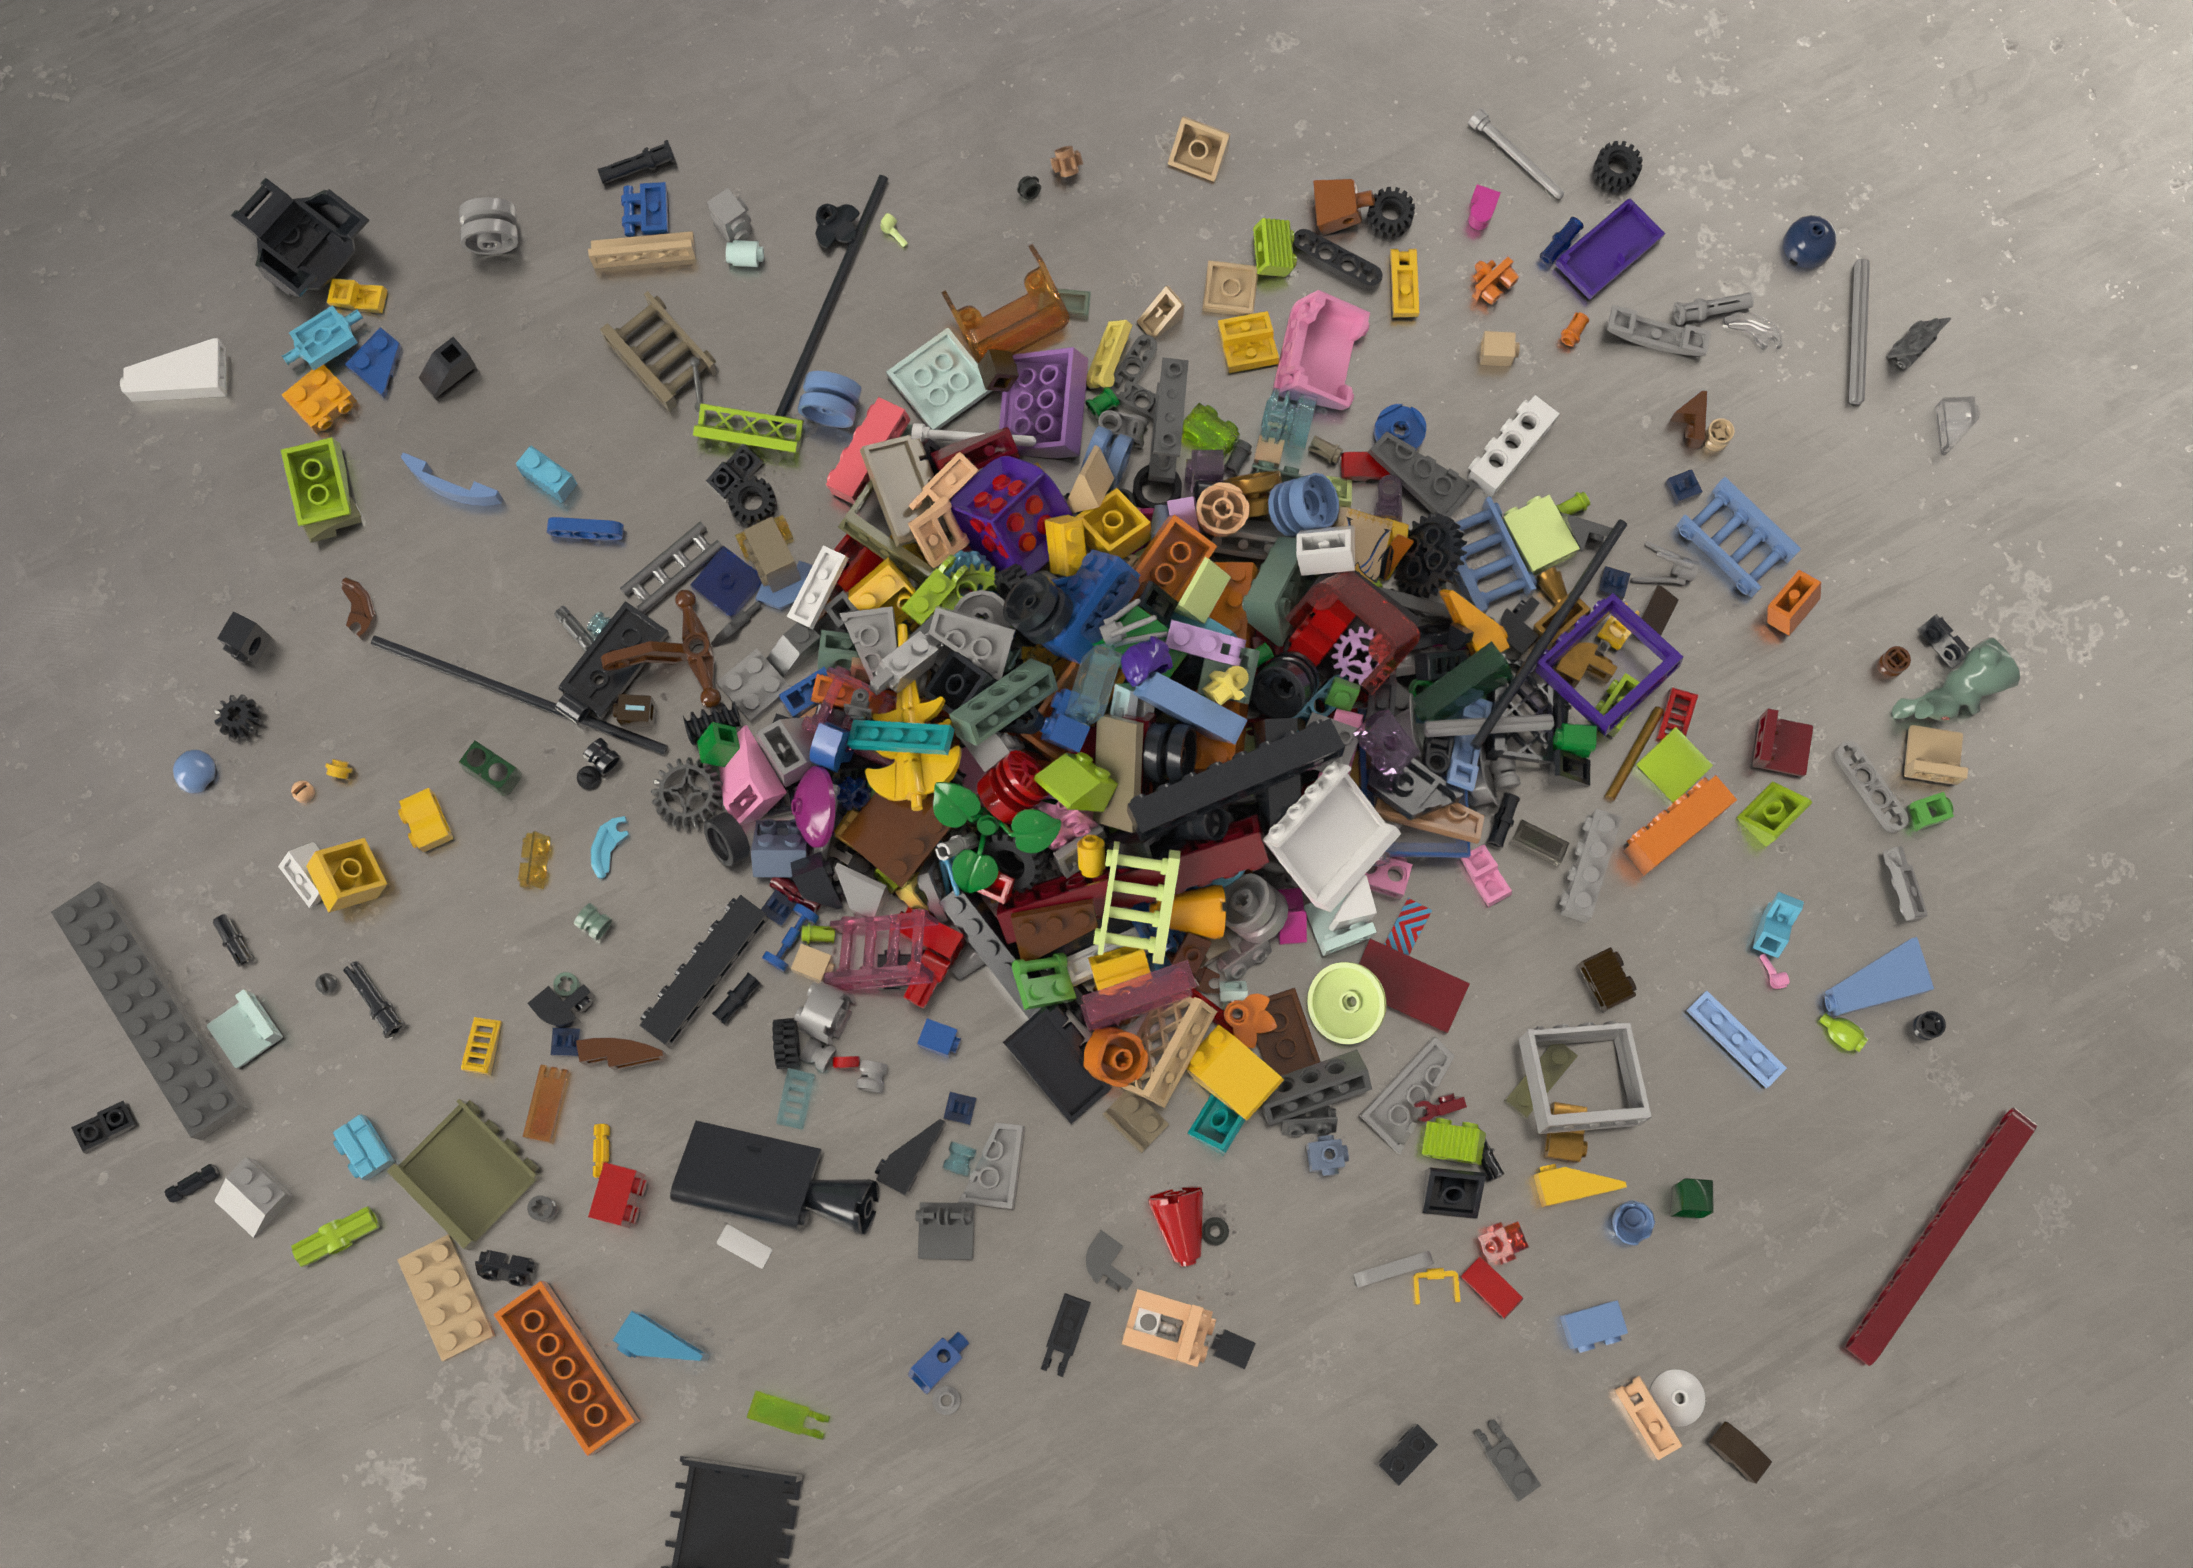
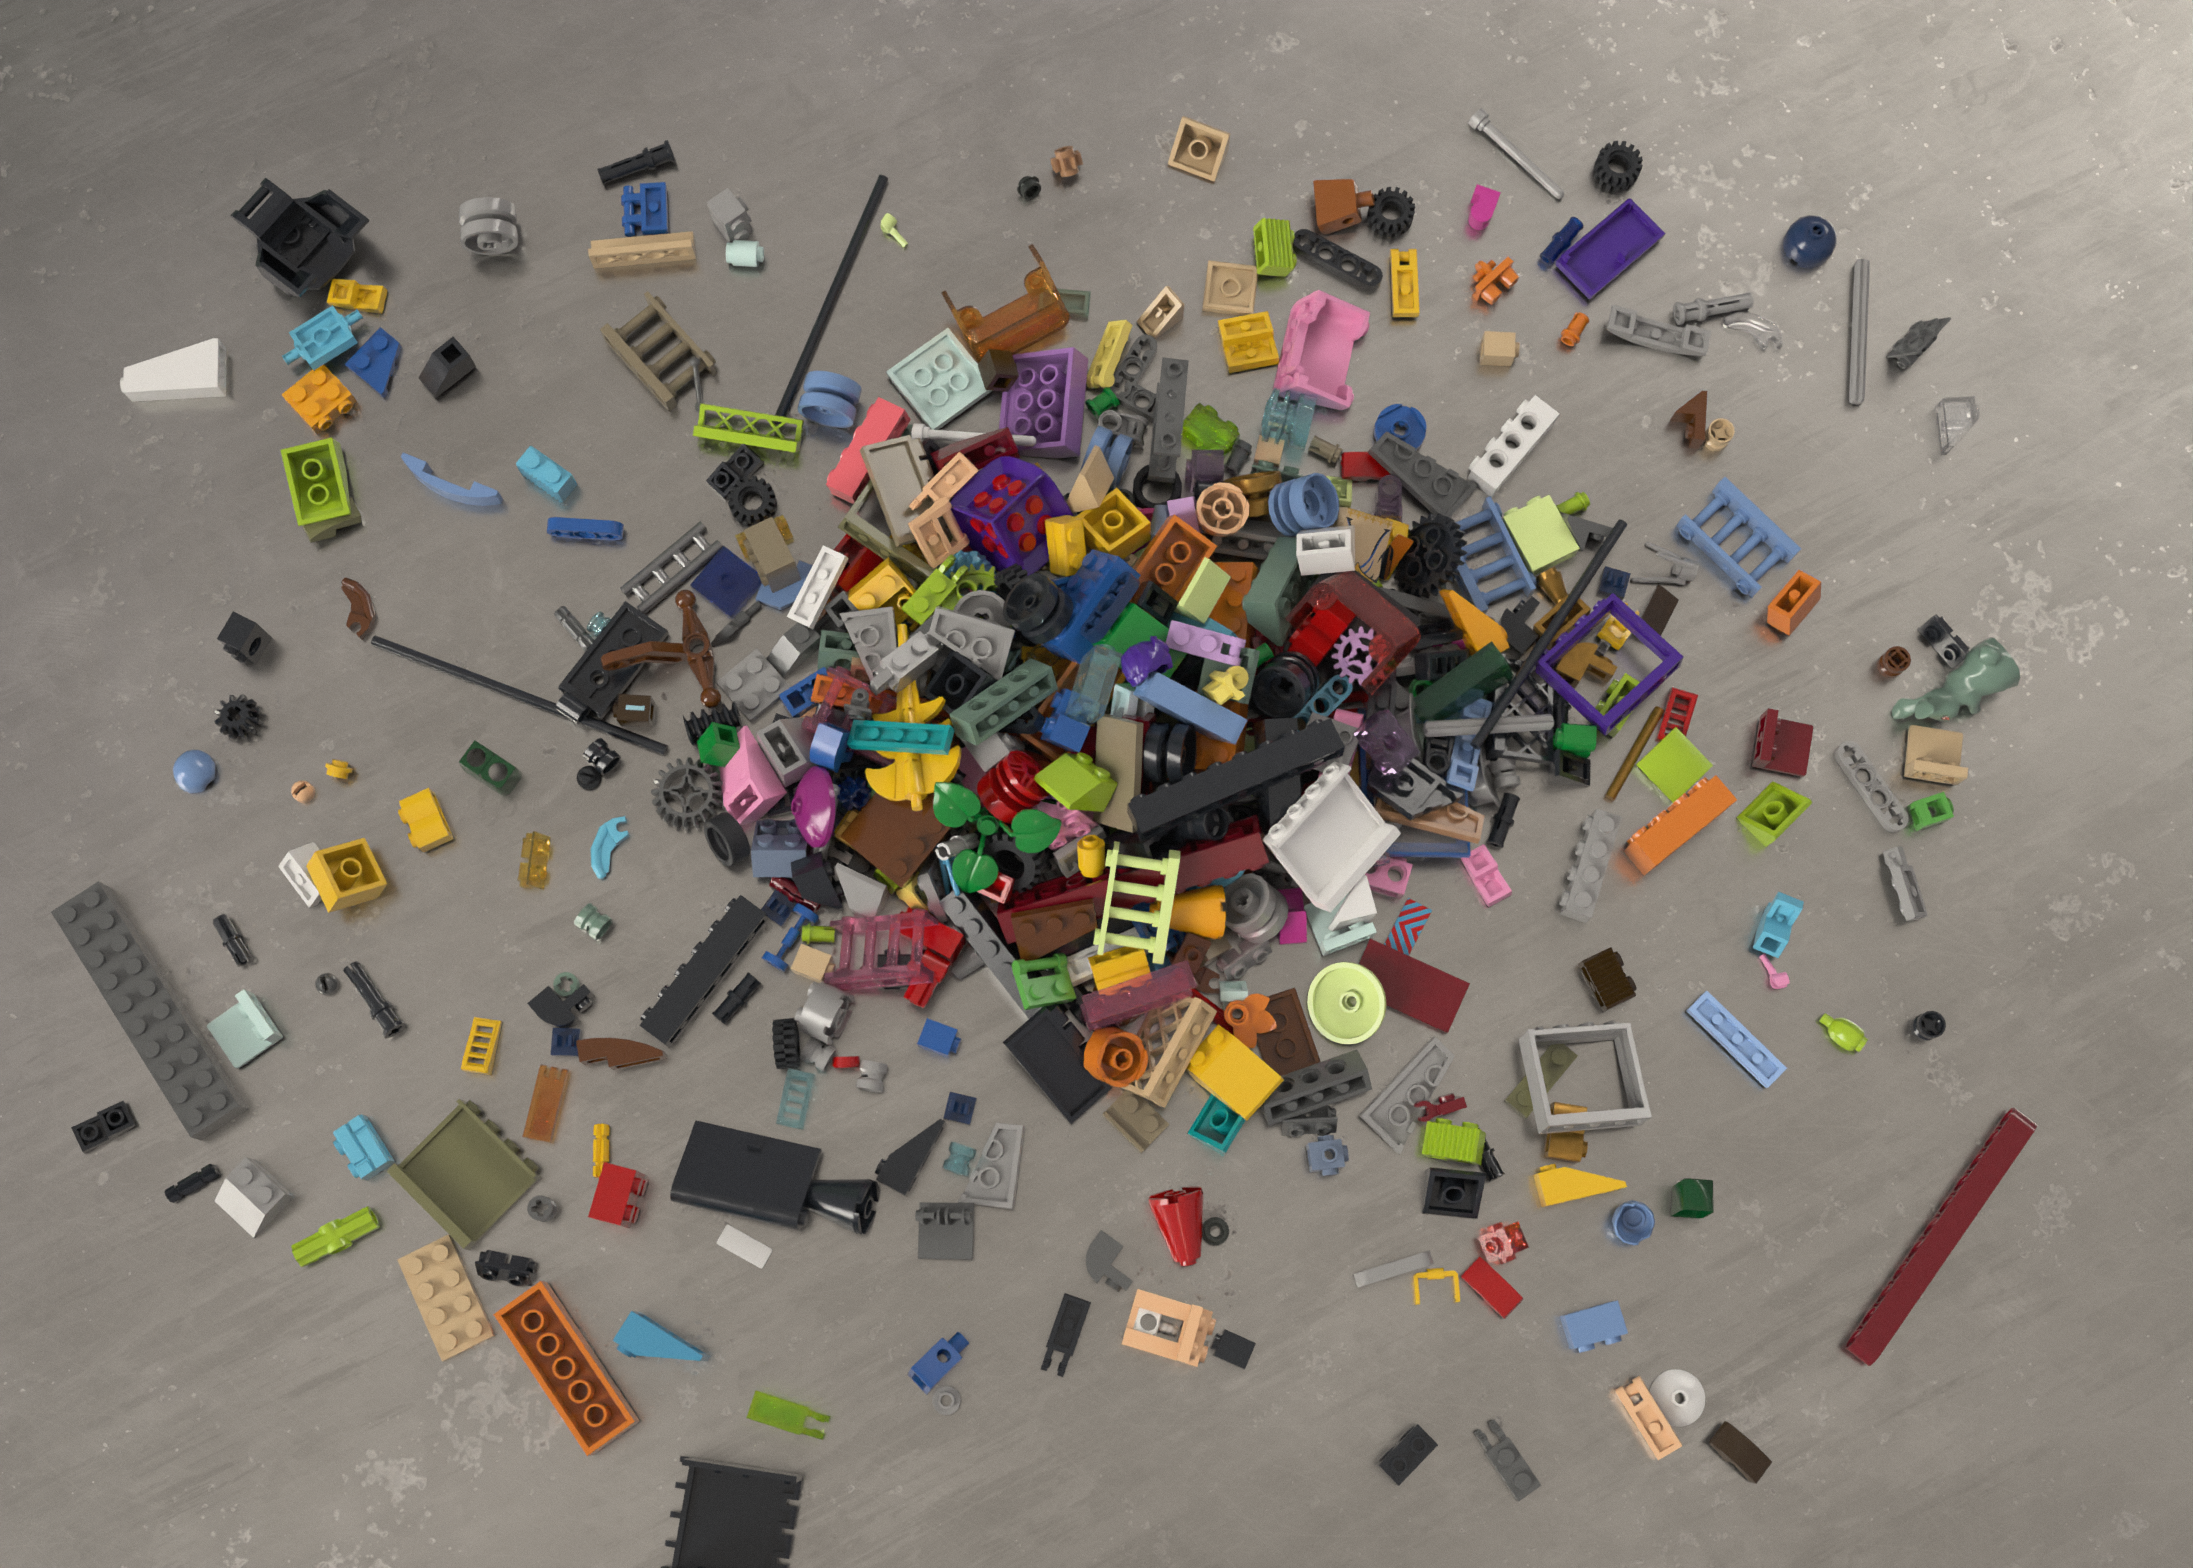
(838, 226): black plate -> none
(1114, 632): light grey plant -> none
(1342, 694): bright green plate -> none
(1458, 636): black tile -> none
(1539, 843): clear smoke slope -> none
(1684, 486): dark blue tile -> none
(1887, 979): medium blue slope -> none

